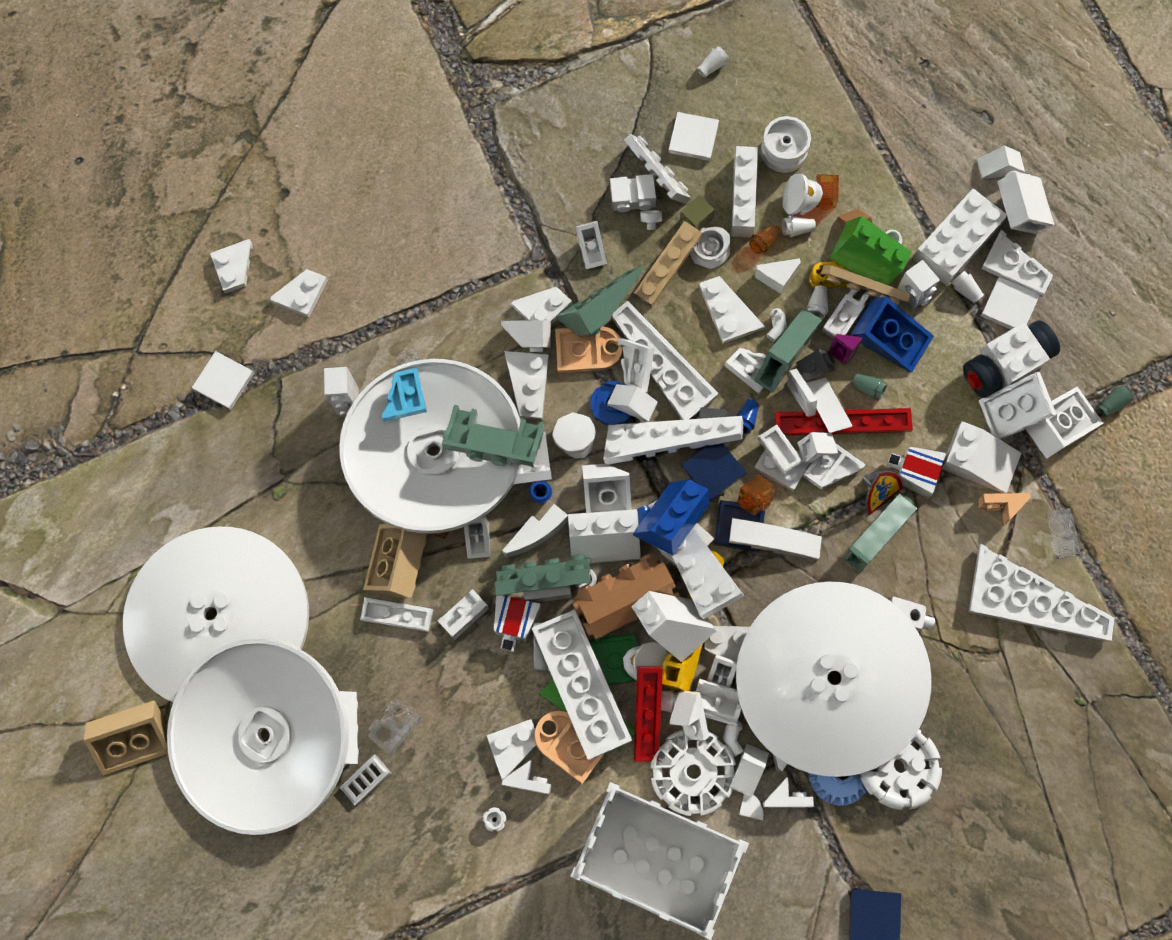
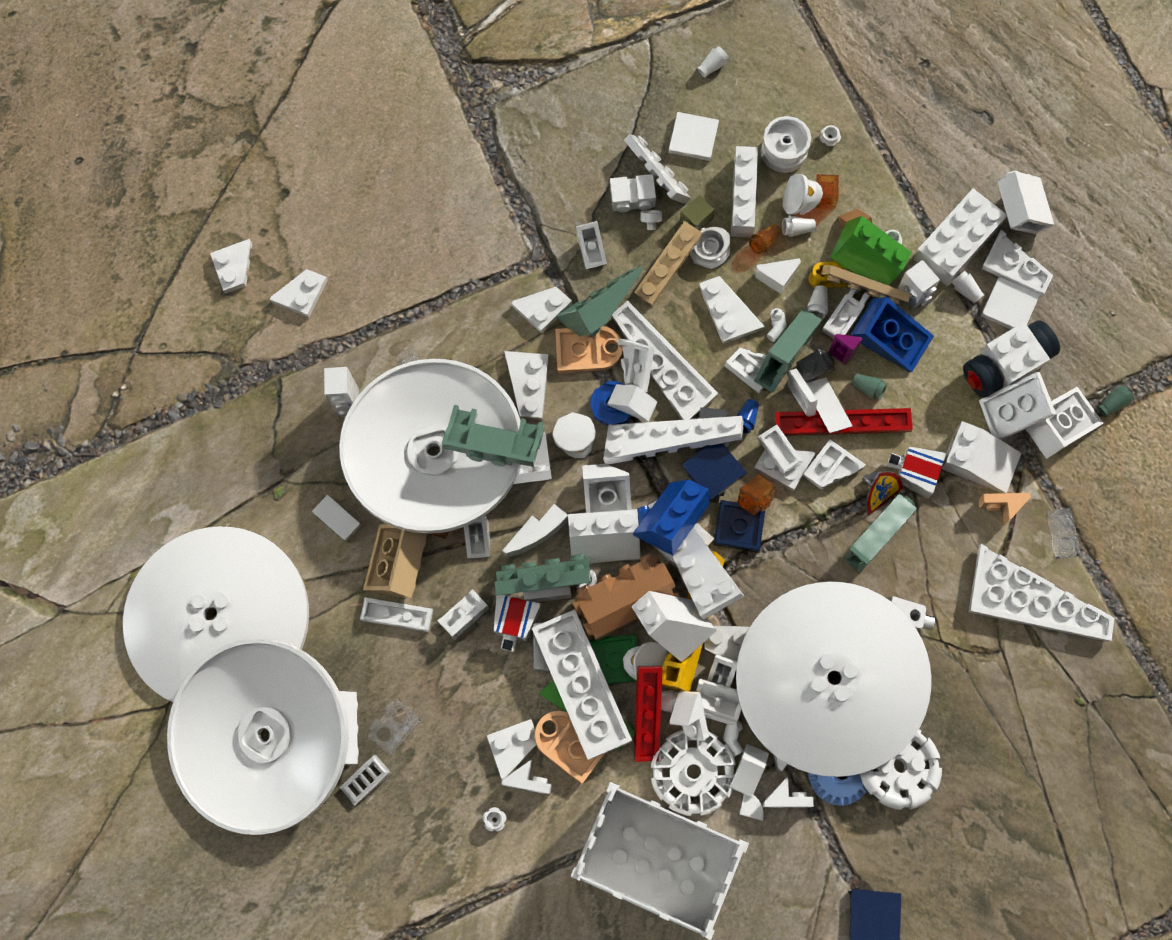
(127, 737): tan slope -> none
(223, 380): white tile -> none
(336, 518): none -> white tile
(405, 396): medium azure wing -> none
(530, 333): white slope -> none
(540, 487): blue cone -> none
(775, 539): white slope -> none
(815, 445): white panel -> none
(830, 130): none -> white plate
(1000, 163): white slope -> none

